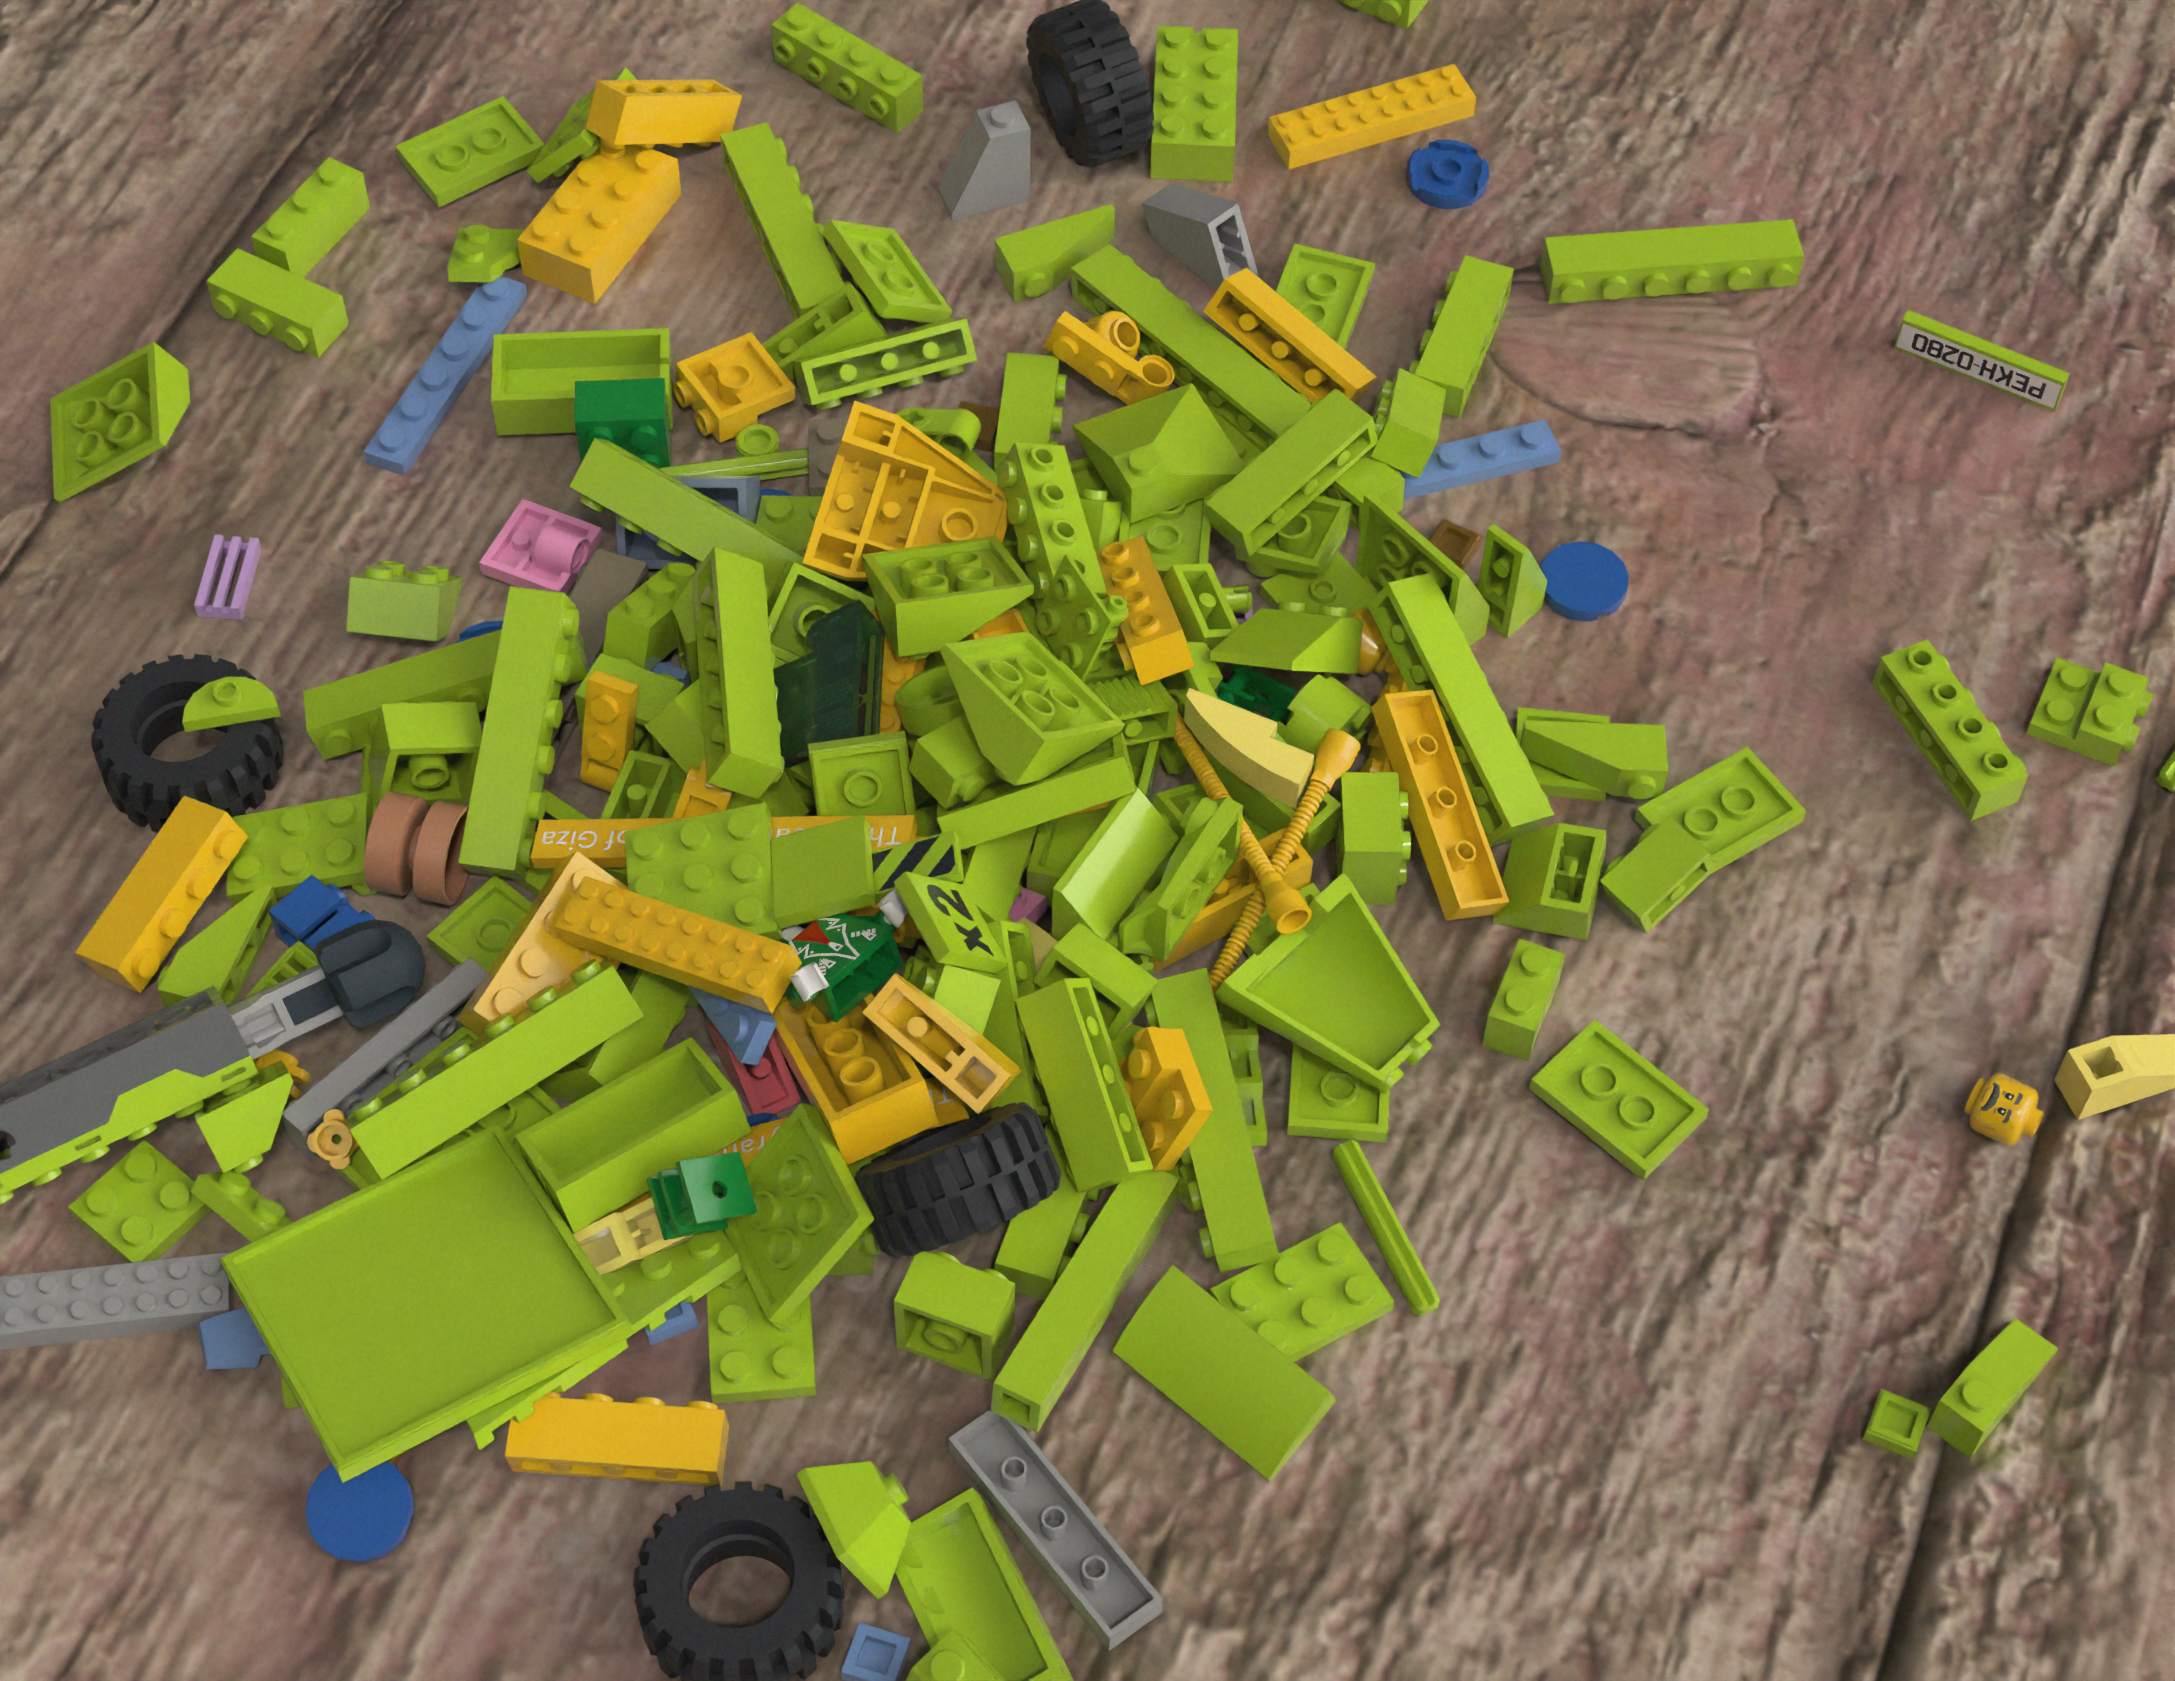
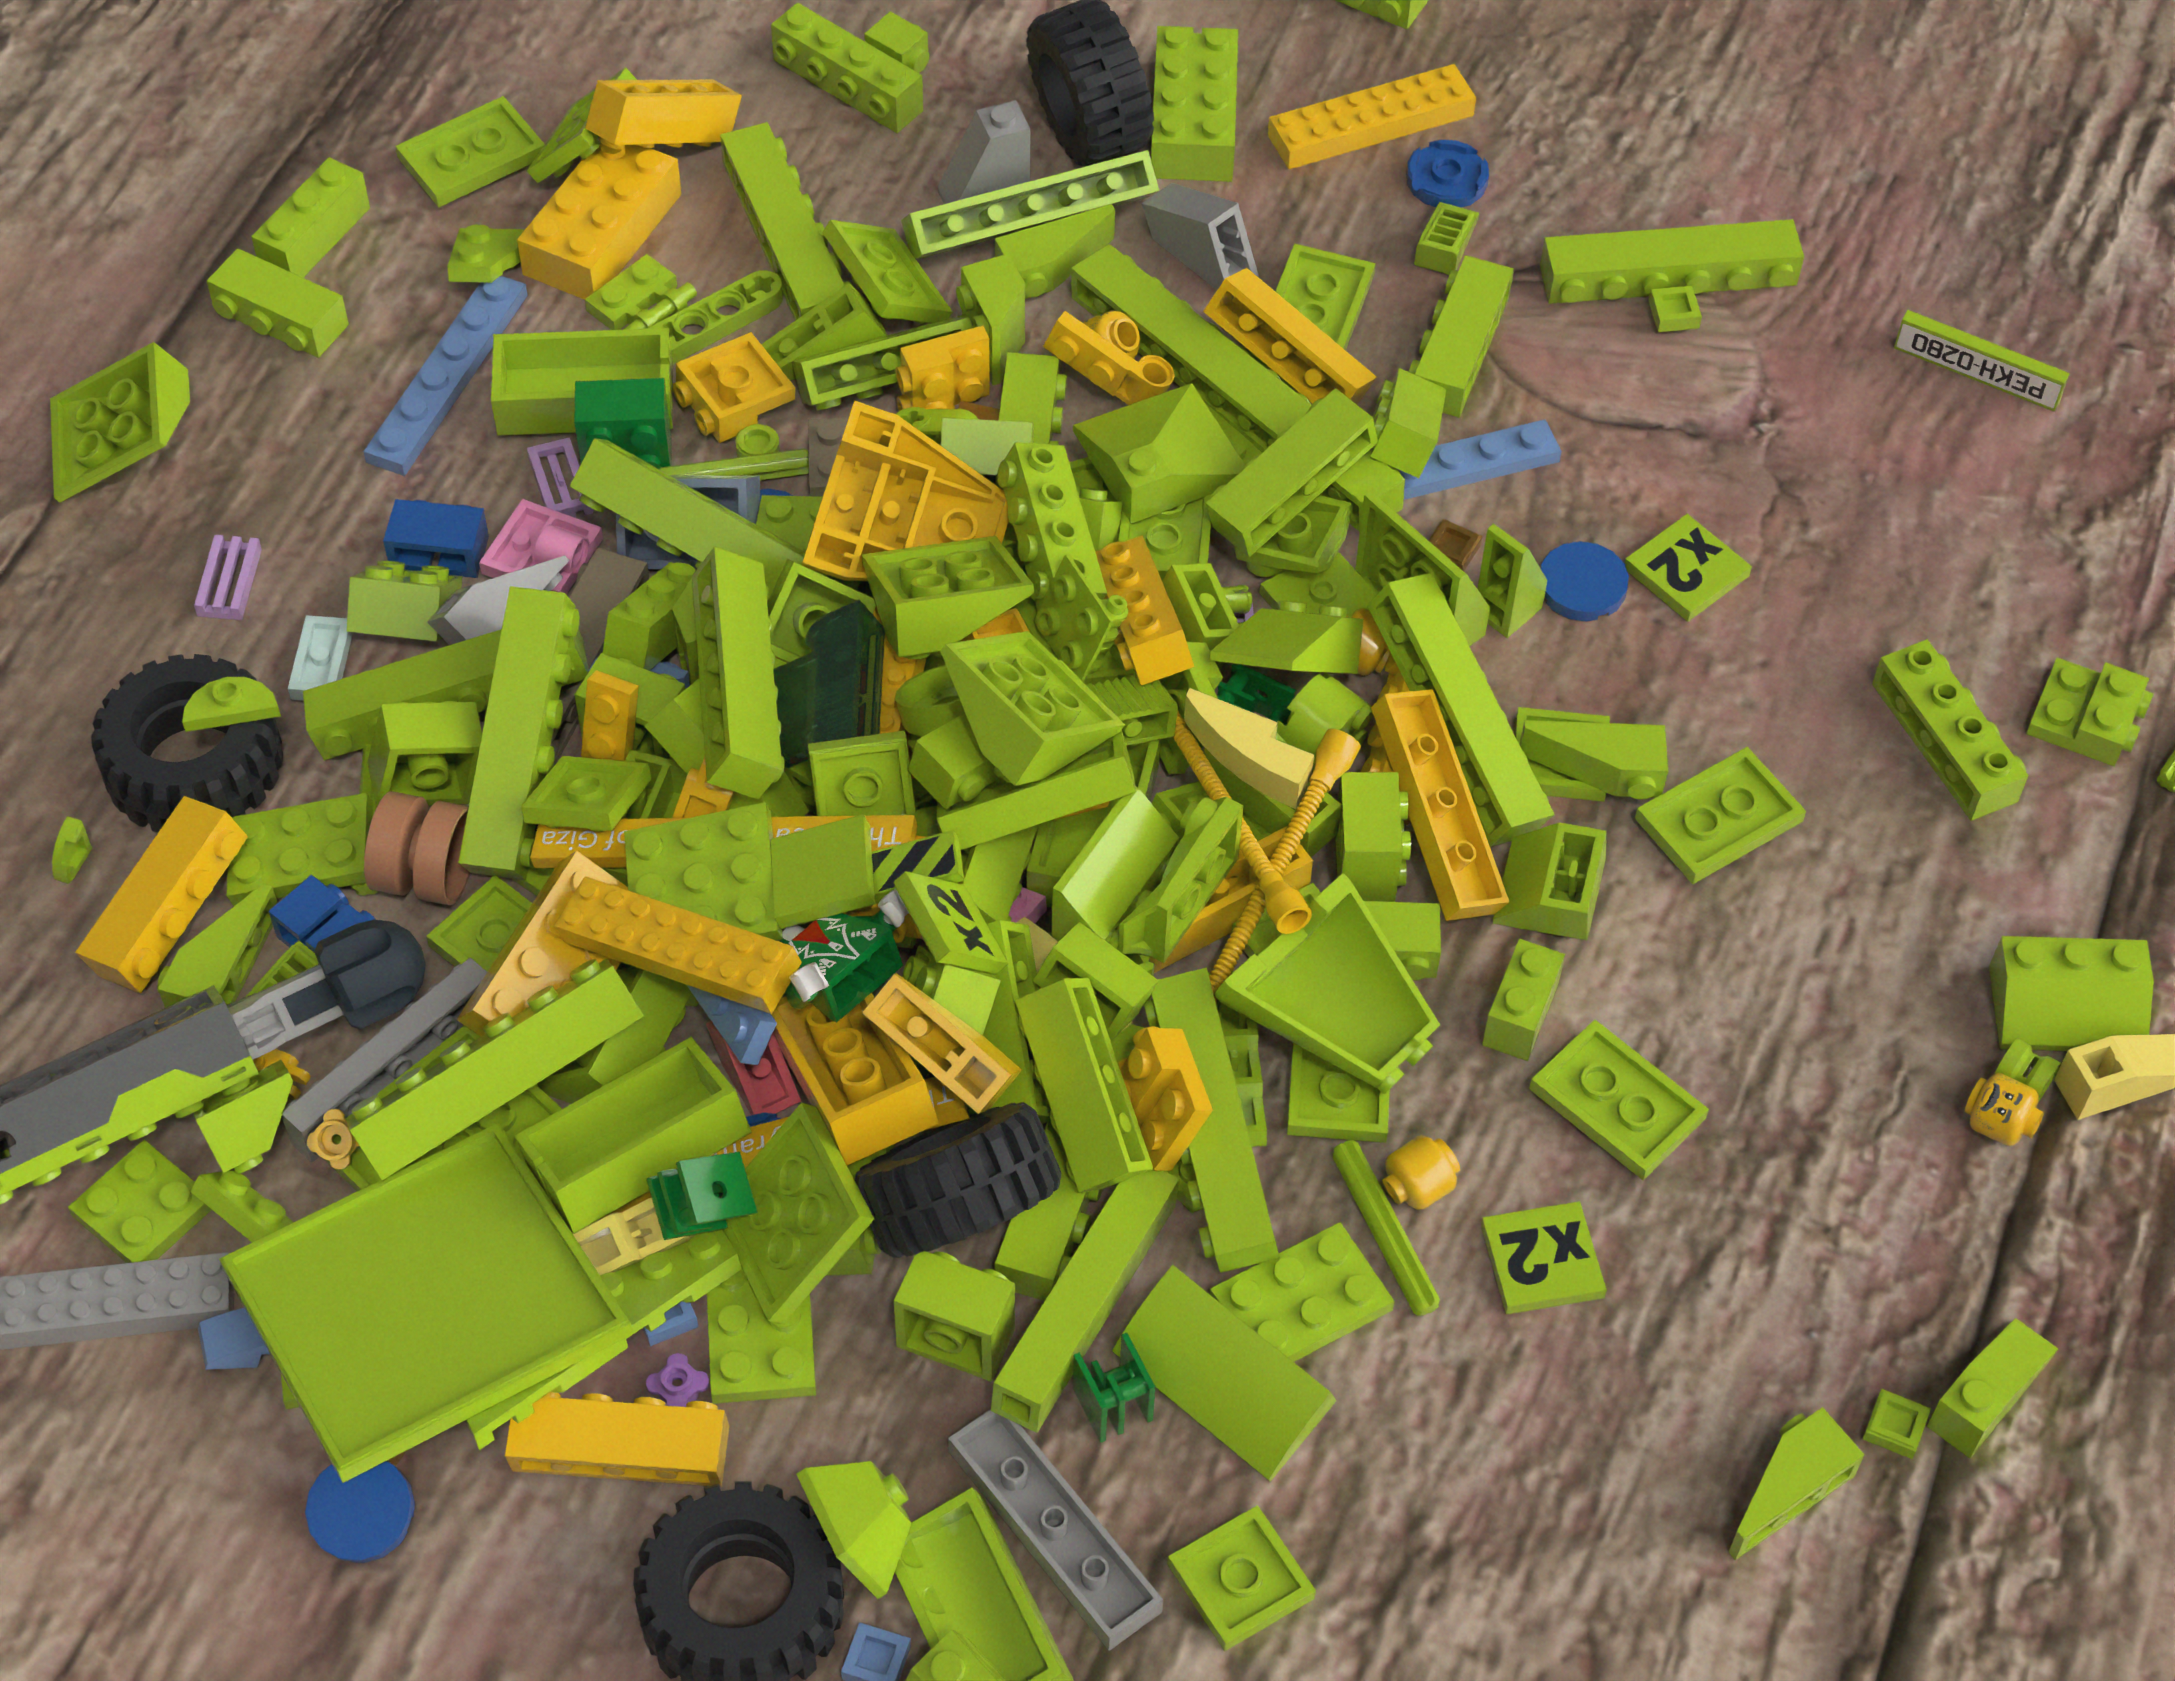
(70, 850): none -> lime tile
(320, 654): none -> light aqua plate
(423, 528): none -> blue piece
(482, 606): none -> light grey slope
(549, 450): none -> lavender tile
(586, 793): none -> lime plate
(635, 290): none -> lime plate
(677, 1368): none -> medium lavender plate
(760, 288): none -> lime beam
(900, 40): none -> lime brick
(944, 370): none -> yellow plate
(984, 442): none -> lime slope
(995, 298): none -> lime slope
(1029, 205): none -> lime brick
(1109, 1391): none -> green piece
(1241, 1577): none -> lime tile
(1413, 934): none -> lime slope
(1421, 1172): none -> yellow head
(1443, 246): none -> lime slope
(1543, 1257): none -> lime tile
(1657, 873): lime brick -> none
(1675, 308): none -> lime plate
(1687, 567): none -> lime tile
(1805, 1468): none -> lime slope
(2020, 1059): none -> lime wheel
(2070, 990): none -> lime slope

